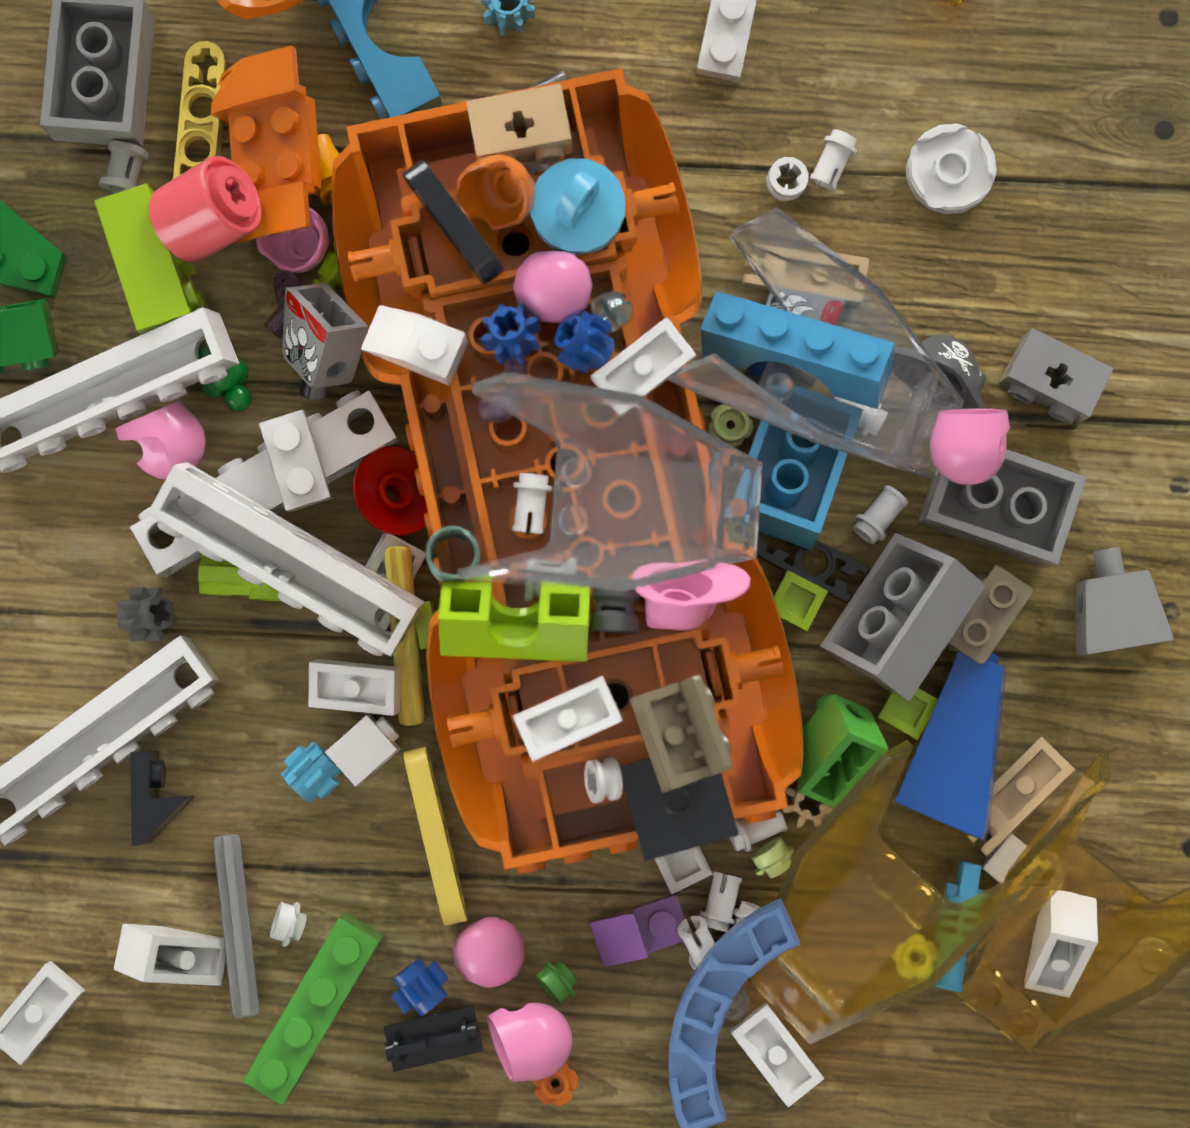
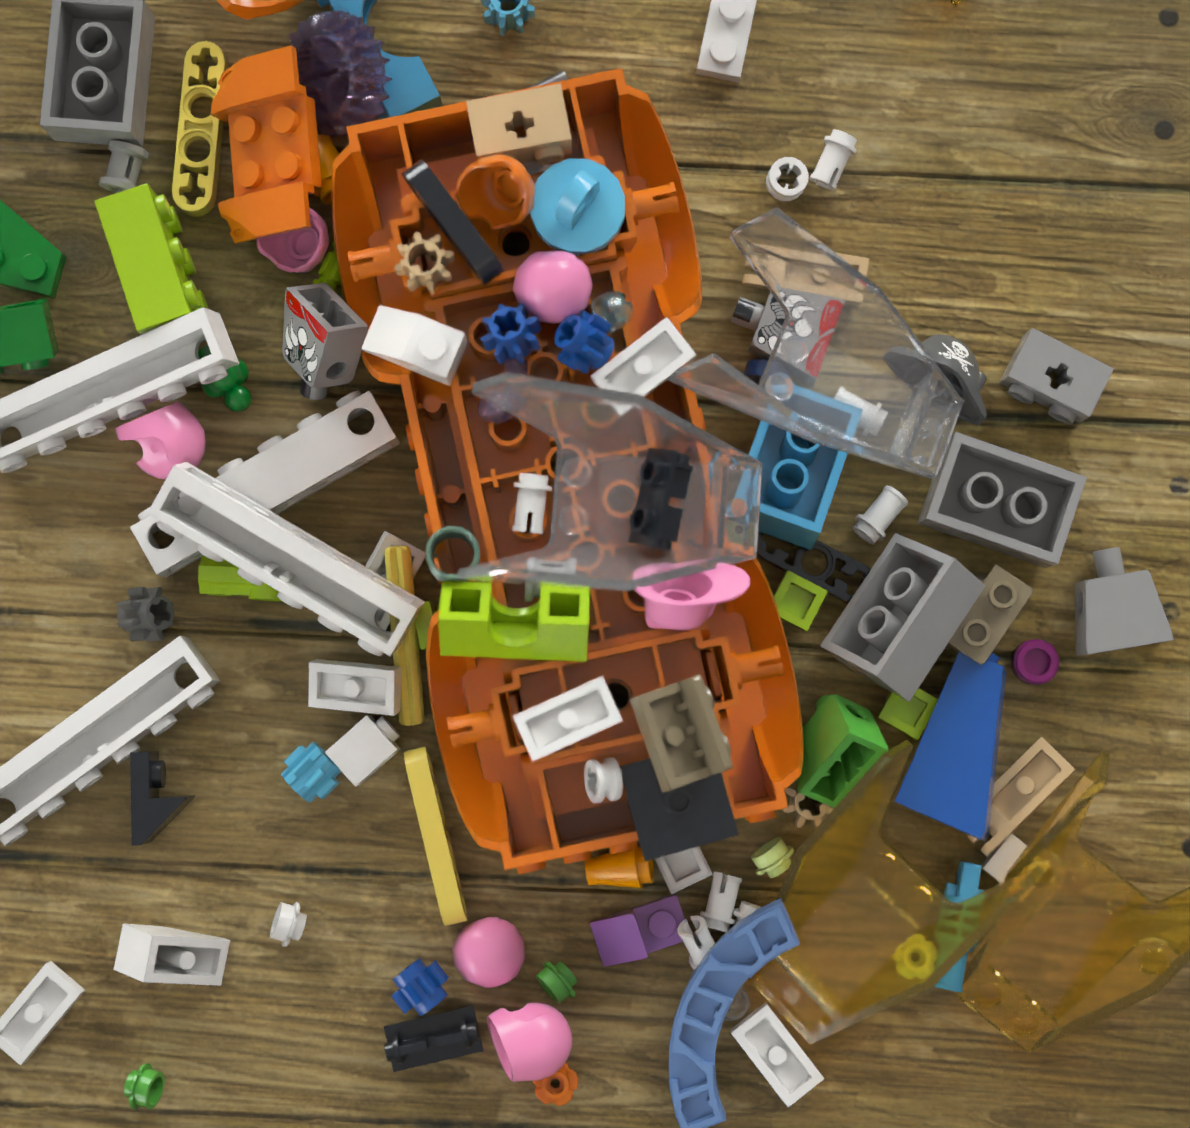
(144, 1087): none -> bright green plate
(205, 209): coral piece -> none
(236, 925): light grey axle -> none
(281, 281): arm -> none
(295, 461): white plate -> none
(313, 1008): bright green arch -> none
(341, 69): none -> clear purple gear
(393, 470): red dish -> none
(419, 248): none -> tan gear
(615, 611): dark grey wheel -> none
(620, 869): none -> light orange cone
(662, 476): none -> black hinge
(735, 436): yellowish green plate -> none
(754, 832): white pin -> none
(844, 360): dark azure arch -> none
(951, 169): white tile -> none
(969, 444): bright pink helmet -> none
(1035, 662): none -> magenta tile
(1062, 943): white slope -> none

